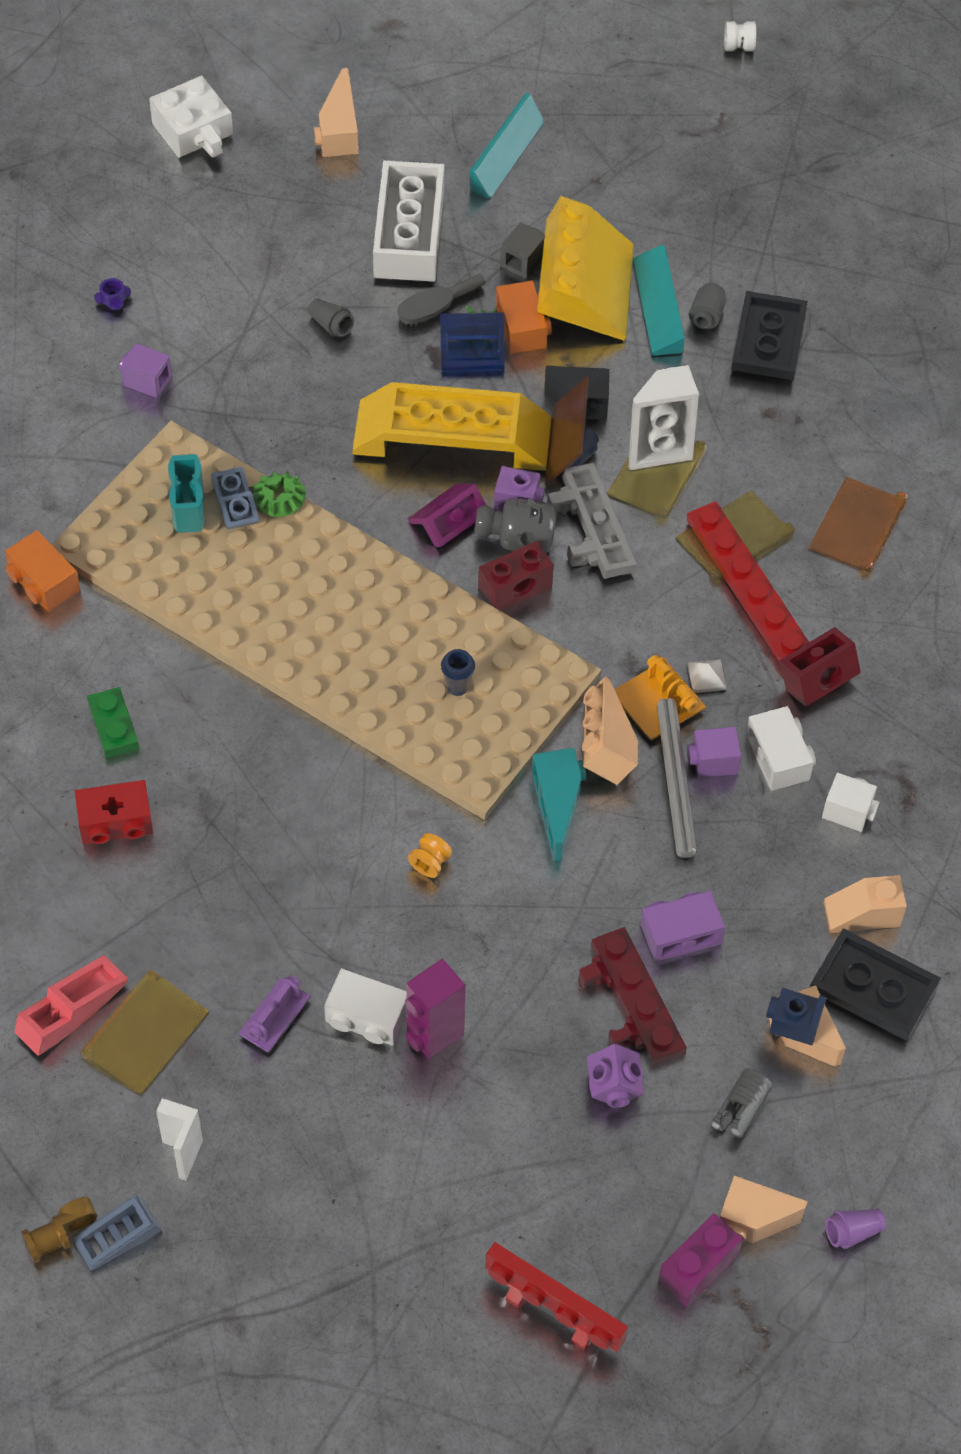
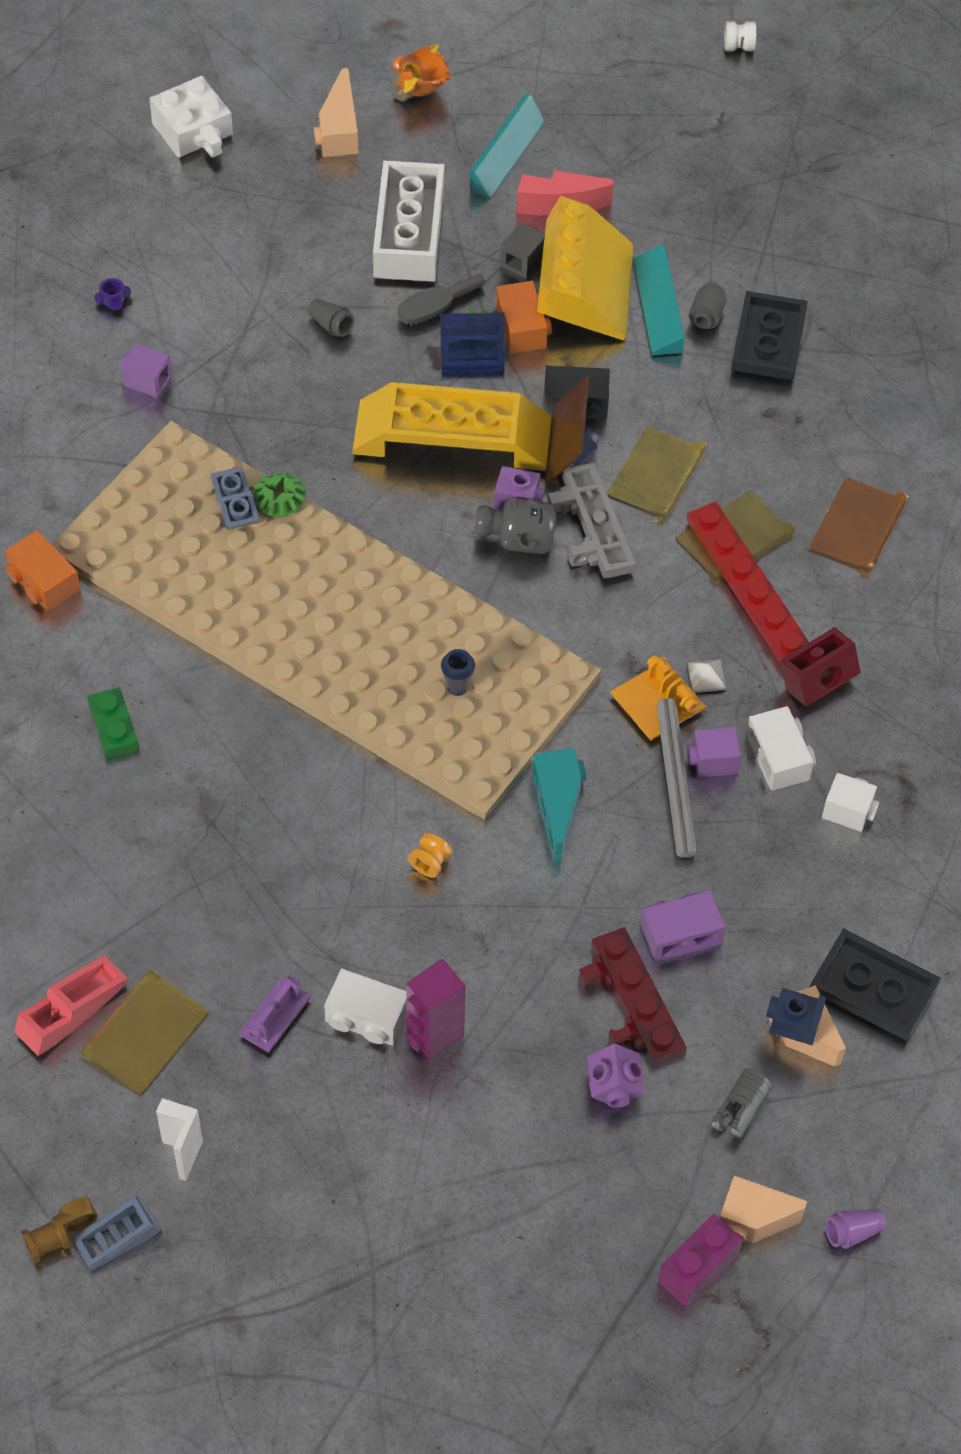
(113, 812): red brick -> none
(186, 493): teal brick -> none
(419, 73): none -> orange hair
(449, 513): magenta panel -> none
(515, 576): dark red brick -> none
(540, 194): none -> coral slope
(568, 1307): red hinge -> none
(608, 736): light nougat slope -> none
(664, 419): white slope -> none
(867, 905): light nougat slope -> none

